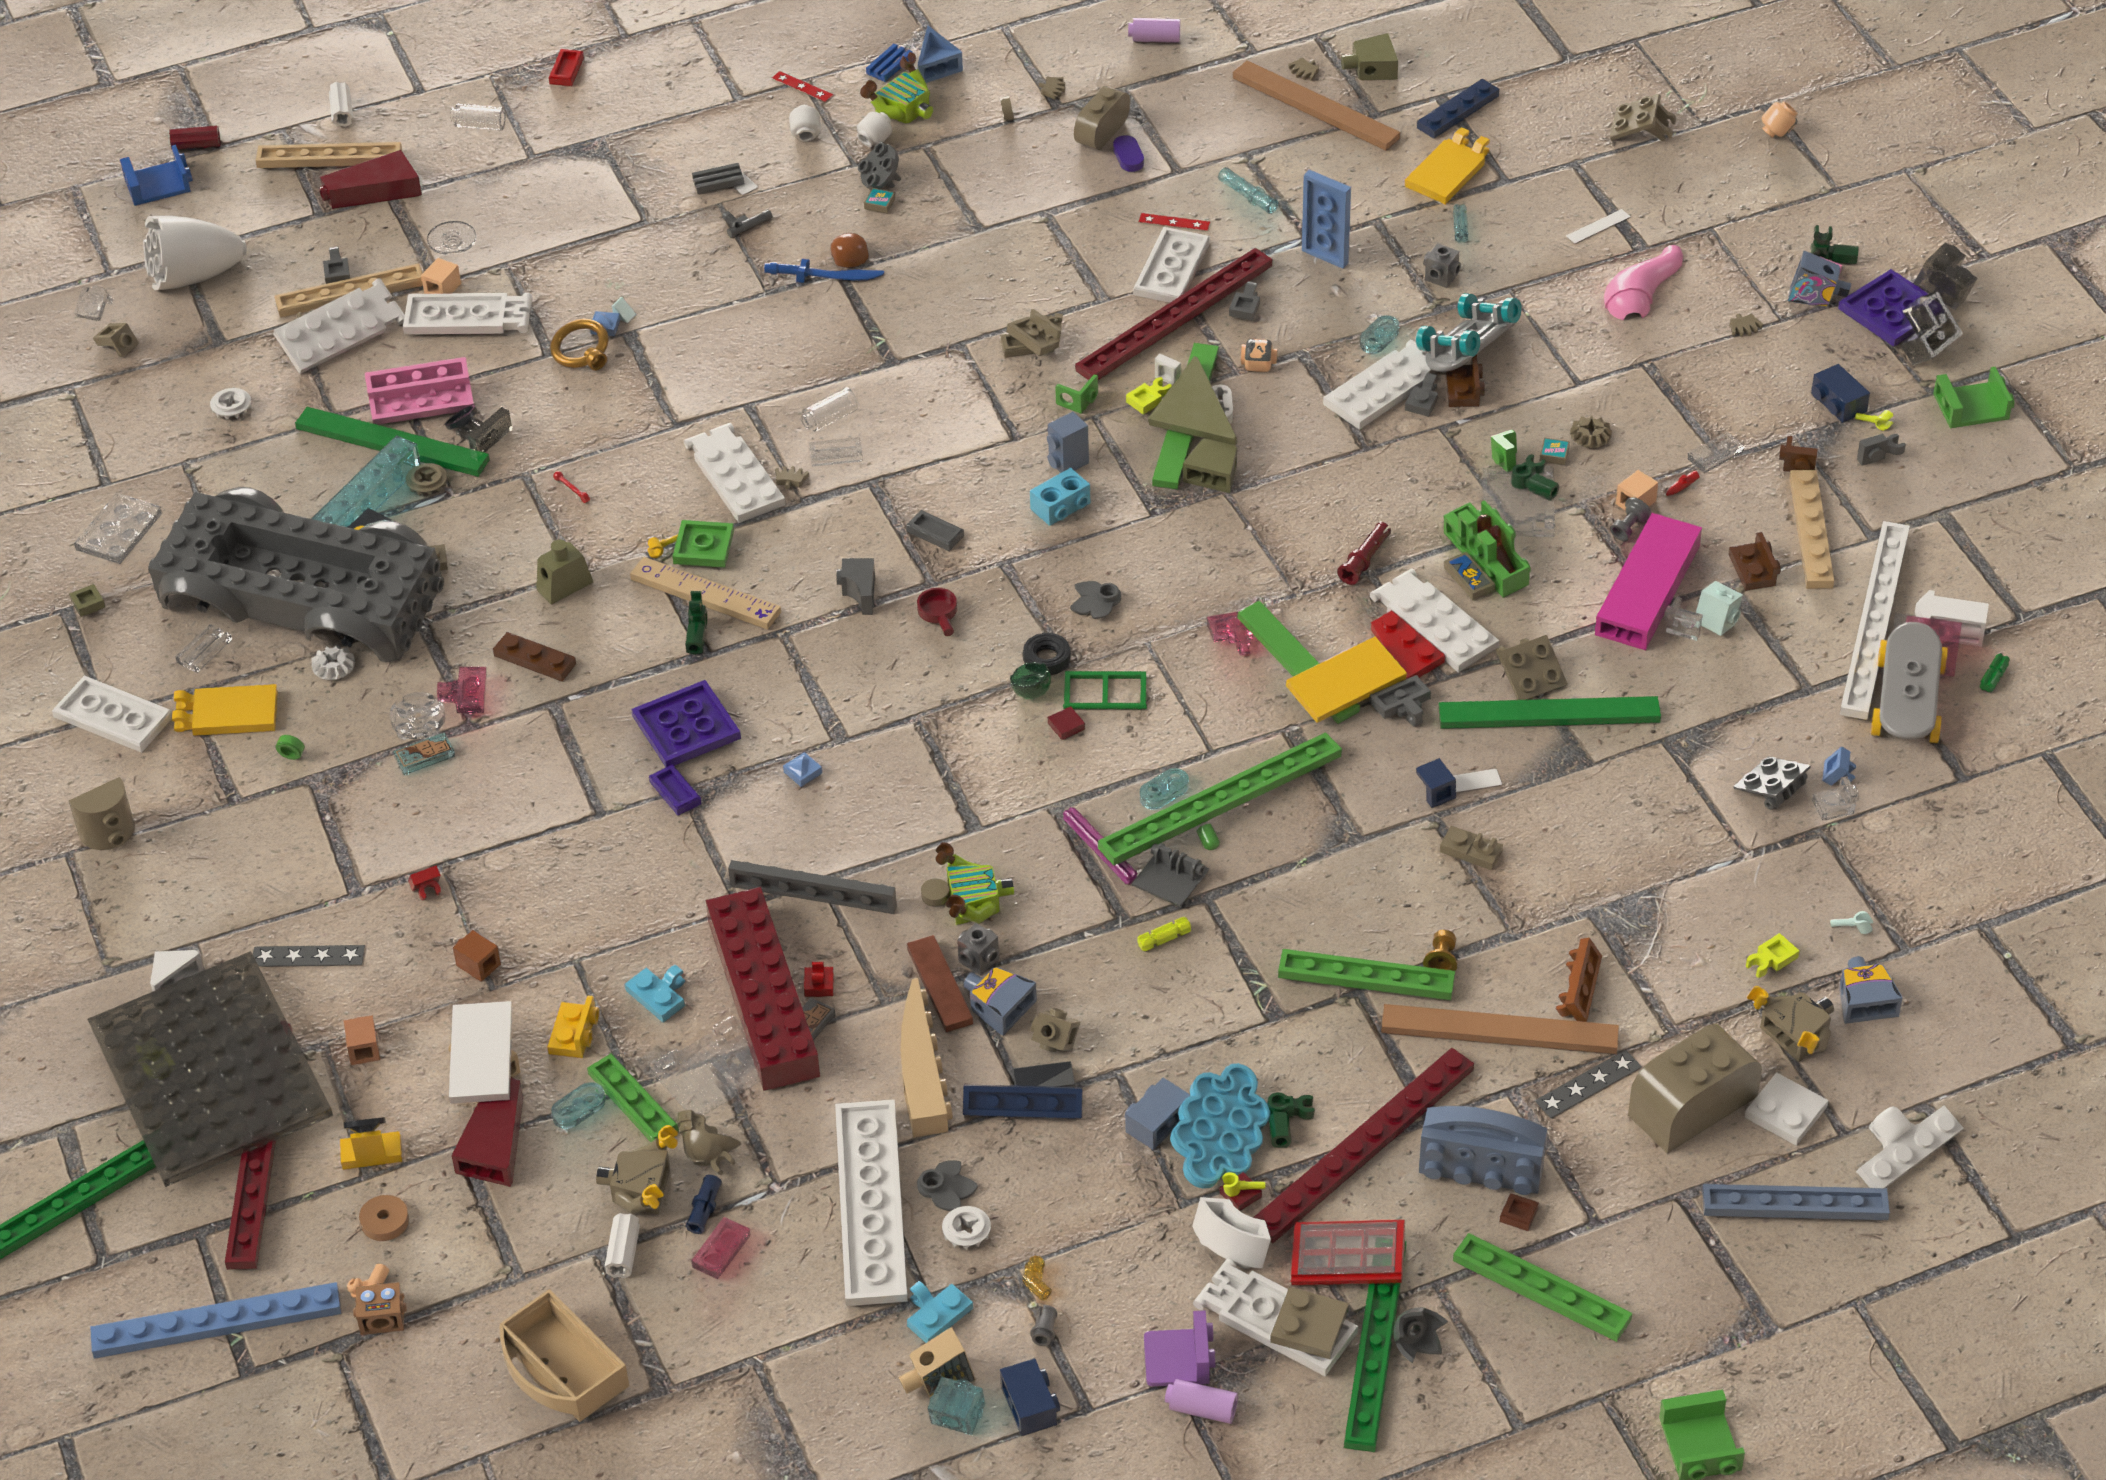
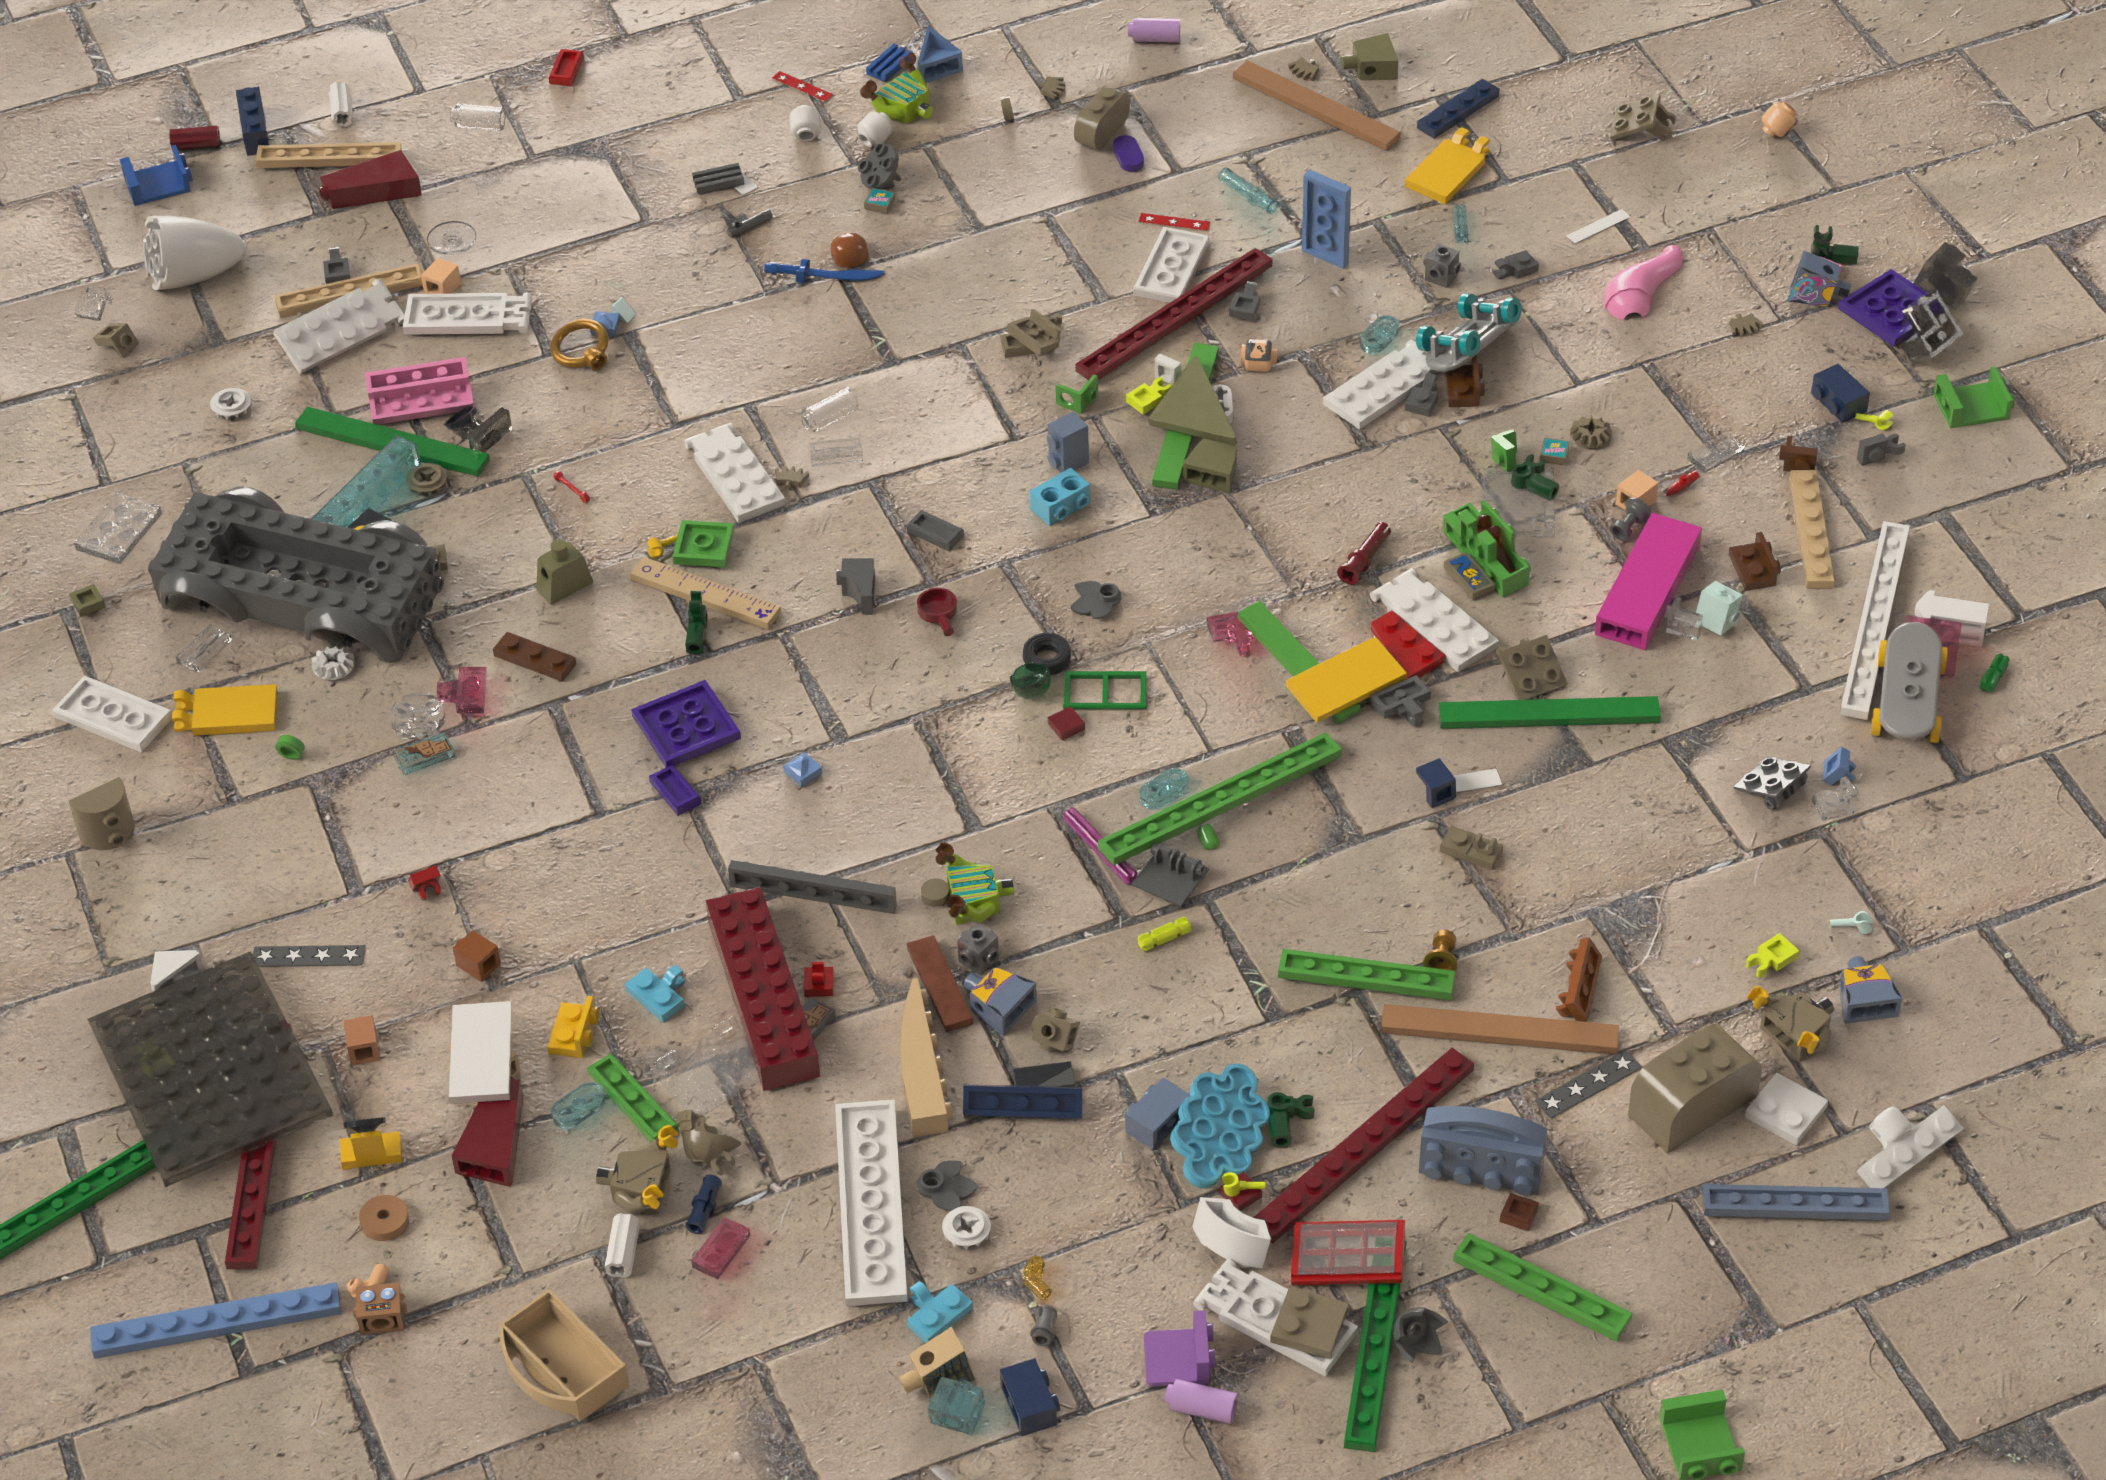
(252, 119): none -> dark blue arch
(1518, 264): none -> dark grey plate

